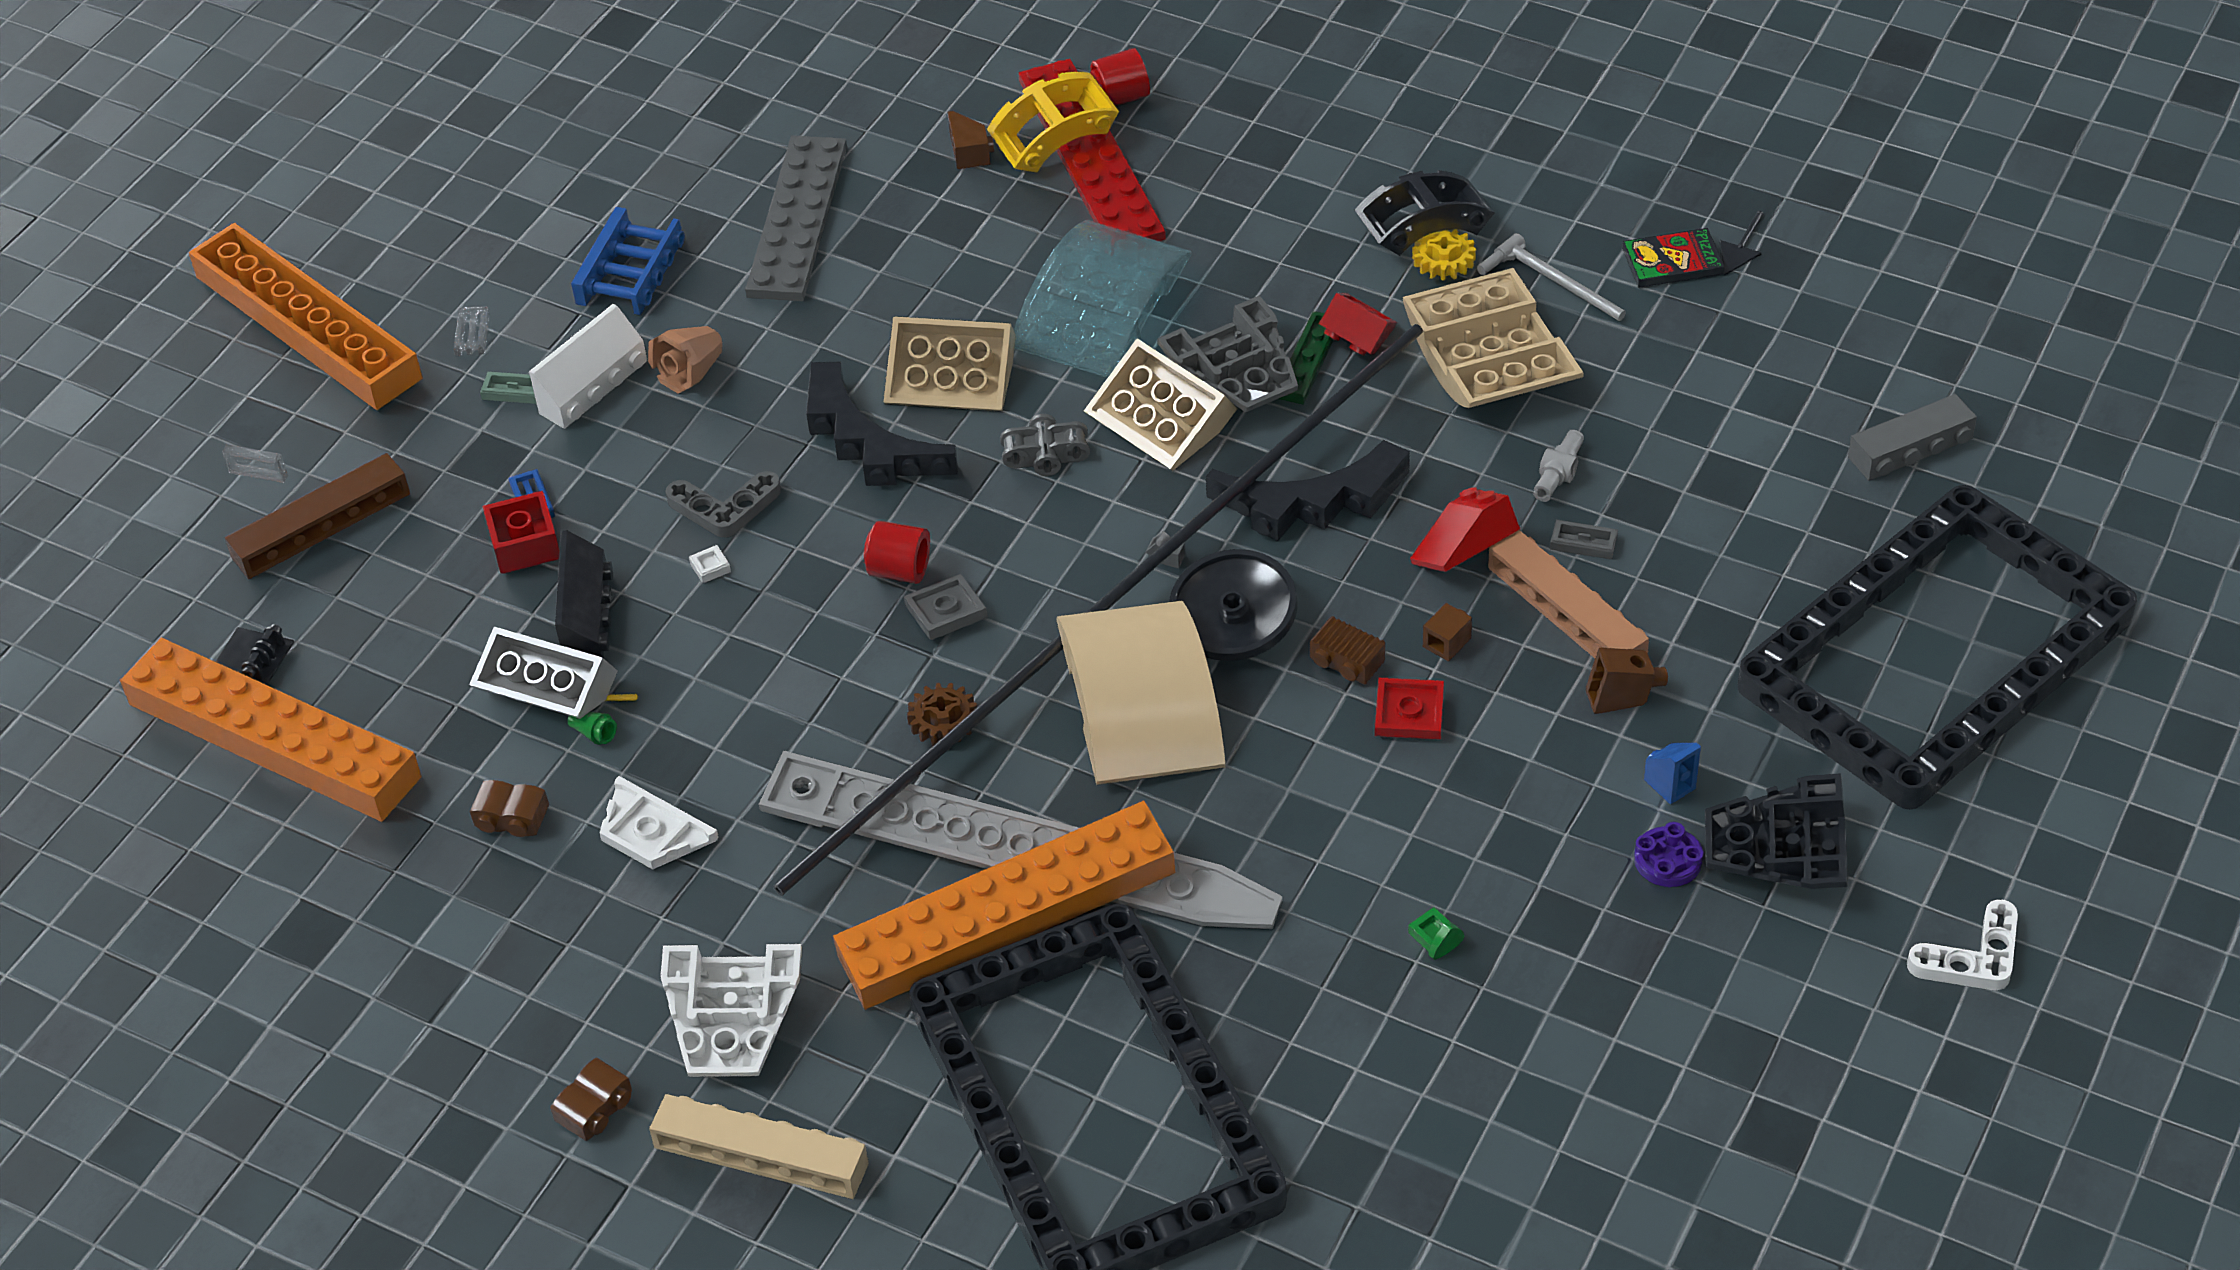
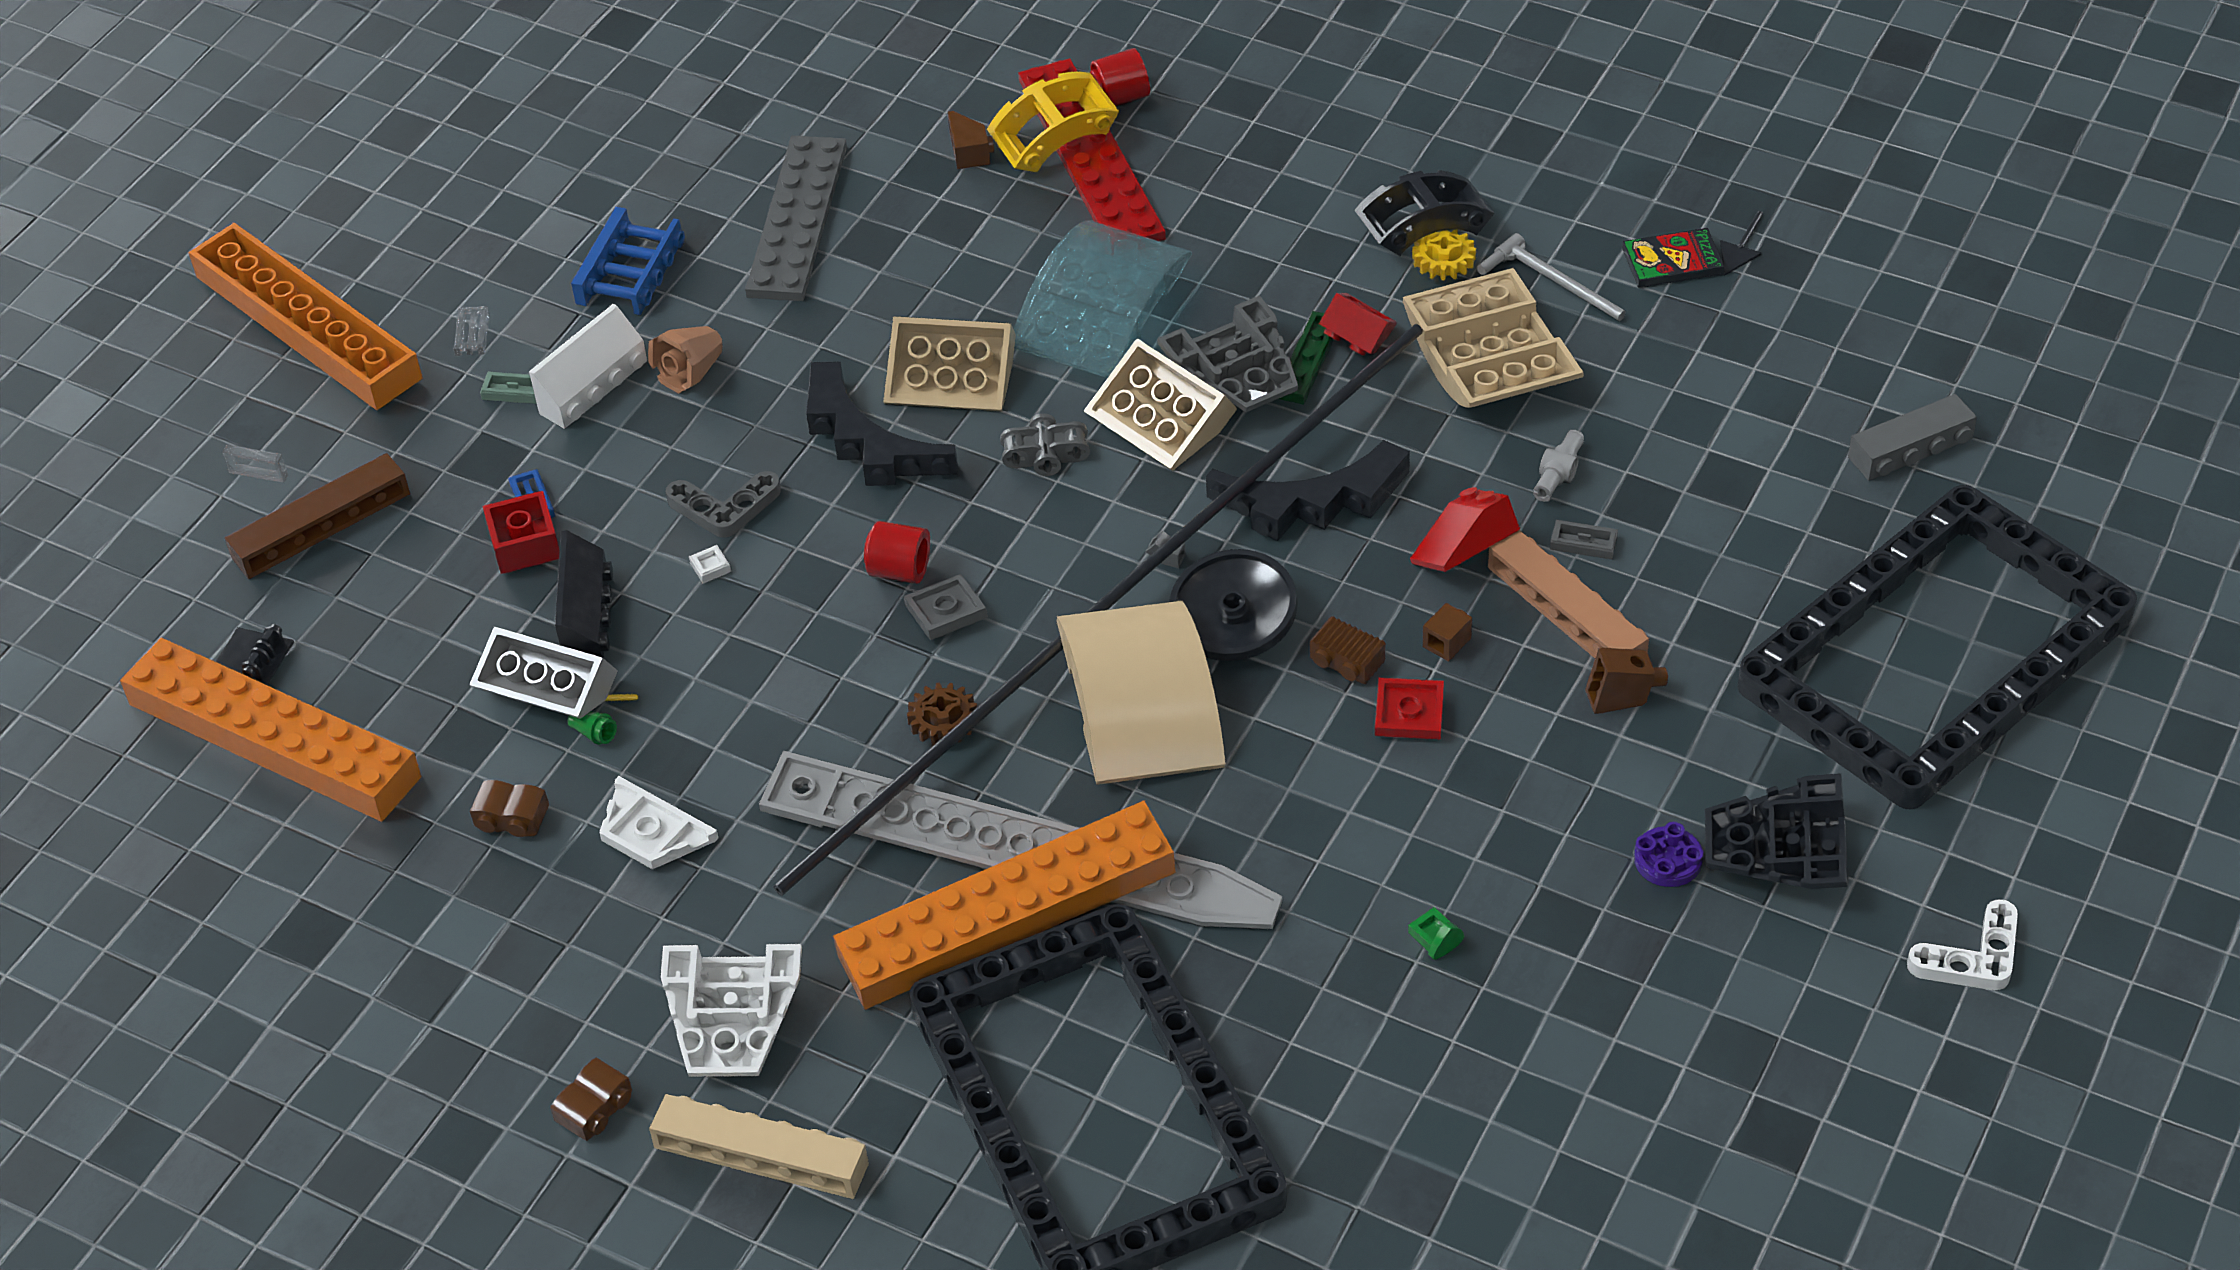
(1673, 770): blue slope -> none

